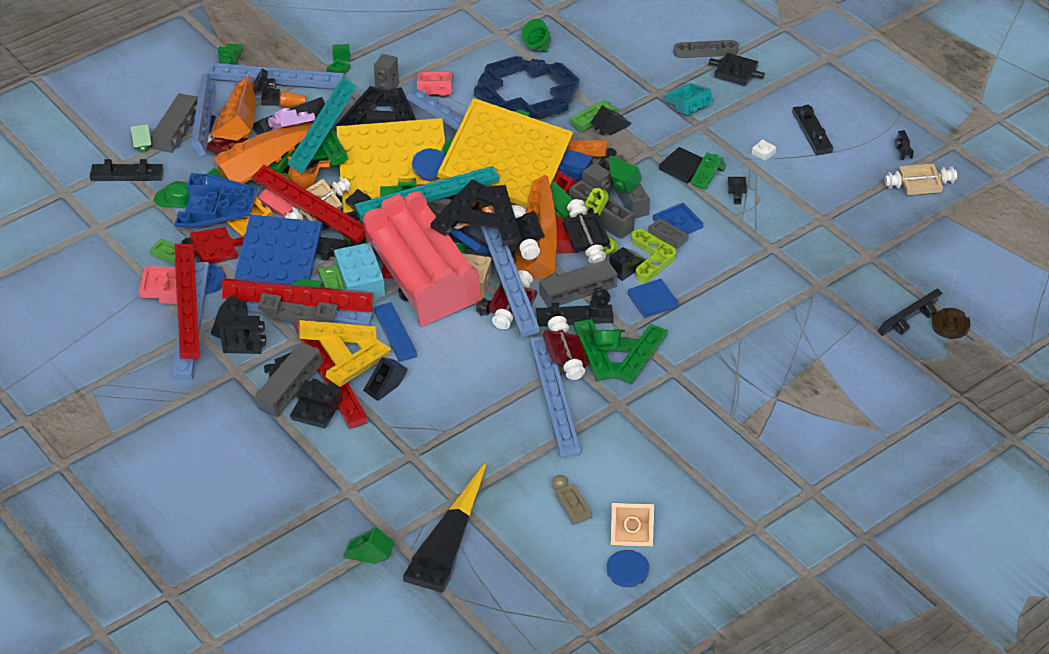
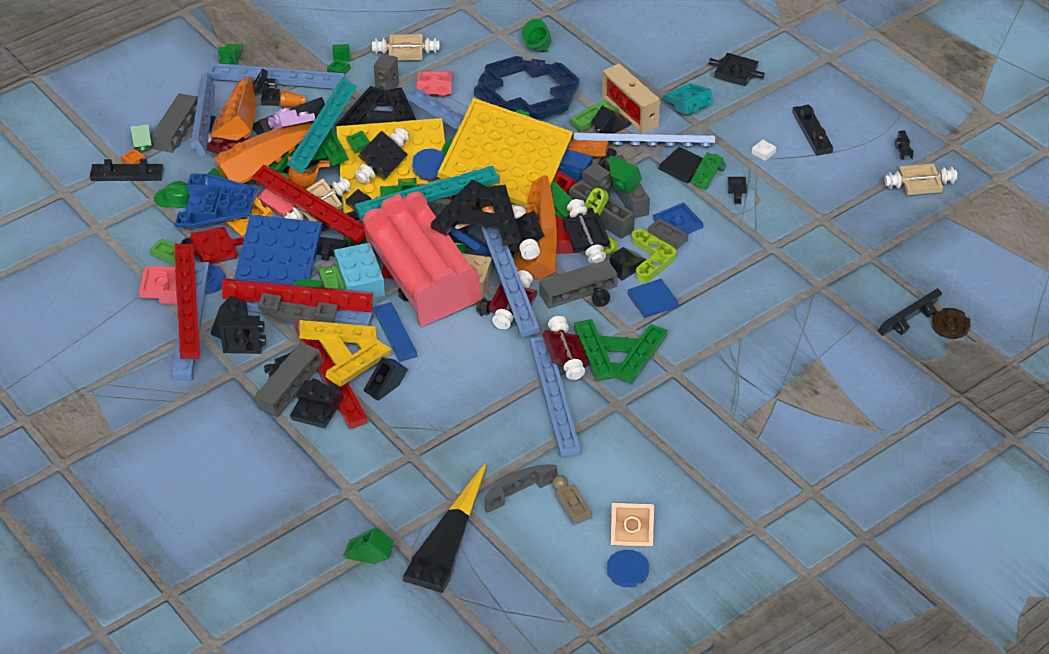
(132, 157): none -> orange tile
(357, 141): none -> green tile
(382, 155): none -> black plate
(406, 46): none -> tan plate
(540, 475): none -> dark grey slope
(598, 313): black hinge -> none
(607, 338): green piece -> none
(631, 98): none -> tan brick
(653, 140): none -> plate
(686, 49): dark grey beam -> none

